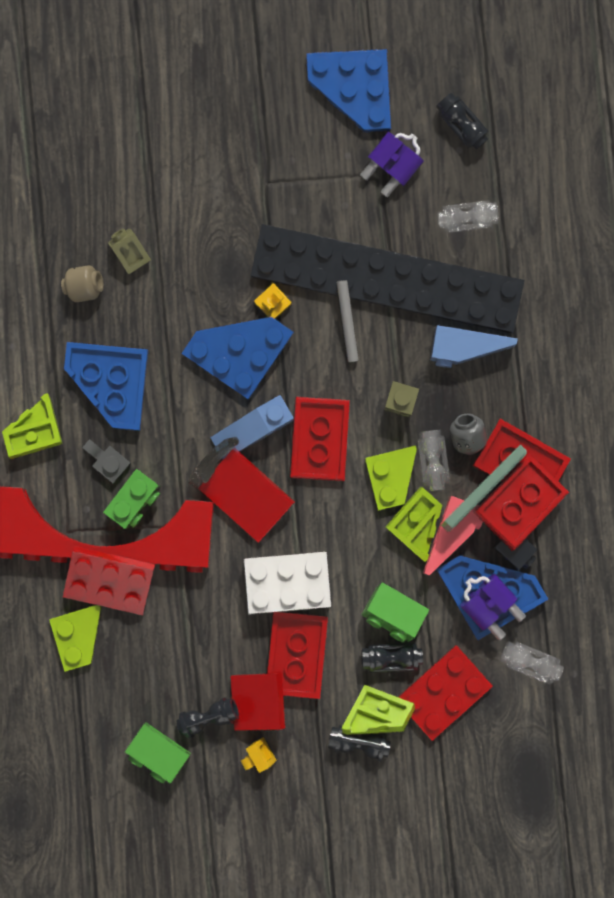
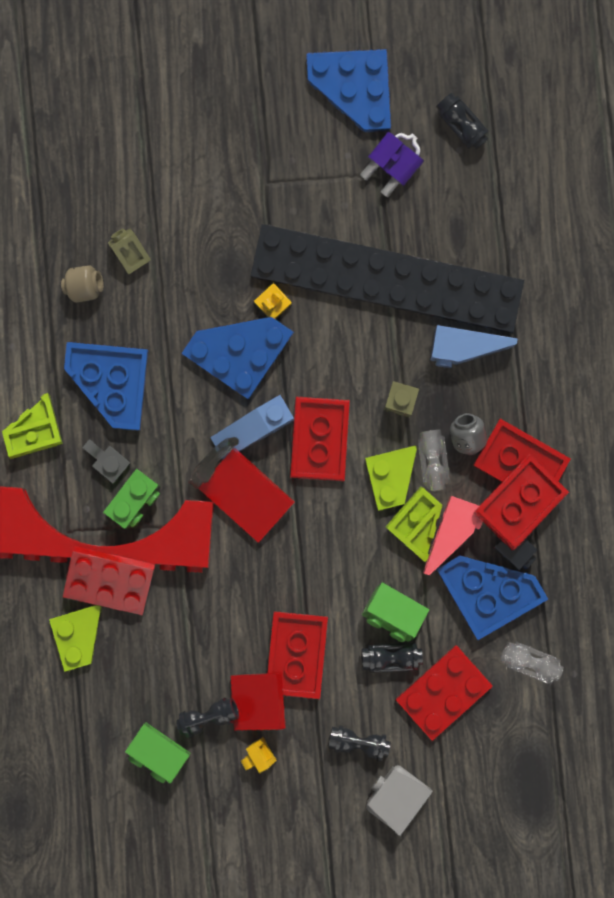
(287, 582): white brick -> none
(347, 321): light grey bar -> none
(377, 713): lime wing -> none
(397, 798): none -> light grey torso
(481, 215): clear piece -> none
(484, 488): sand green tile -> none
(489, 602): dark purple piece -> none

